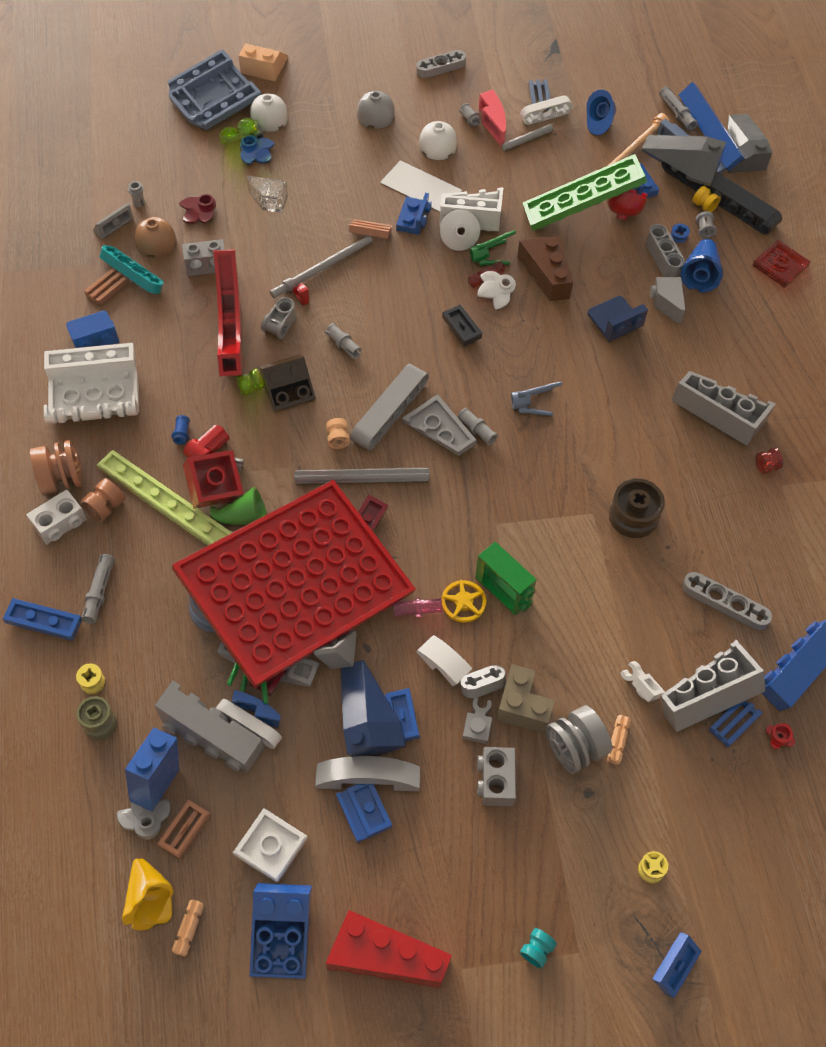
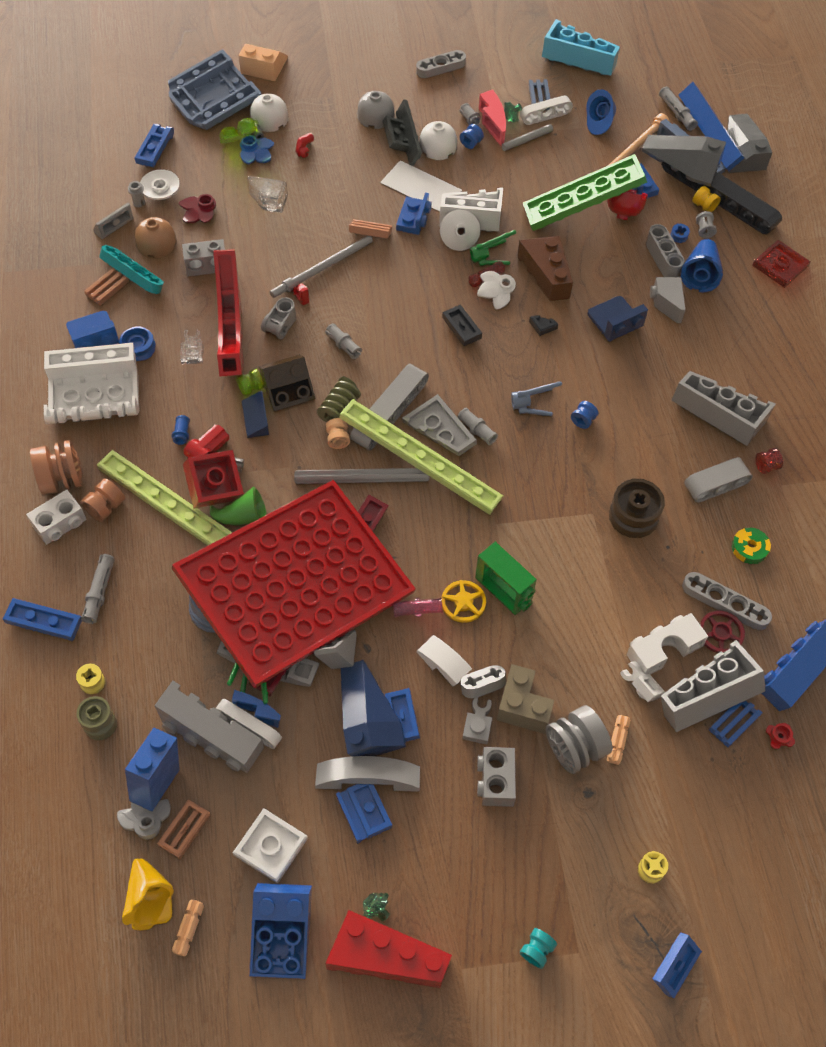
(142, 339): none -> blue piece
(154, 145): none -> blue plate
(160, 184): none -> white dish
(192, 349): none -> clear plate
(255, 415): none -> dark blue slope
(301, 149): none -> red arm
(338, 399): none -> olive piece
(375, 906): none -> clear green plant
(402, 133): none -> pearl dark grey bracket
(421, 456): none -> yellowish green tile
(471, 136): none -> blue wheel
(511, 111): none -> clear green plant
(543, 325): none -> black tile
(579, 49): none -> medium azure wedge
(584, 414): none -> blue wheel
(682, 633): none -> white arch
(718, 479): none -> light grey beam
(722, 631): none -> dark red wheel
(744, 551): none -> piece

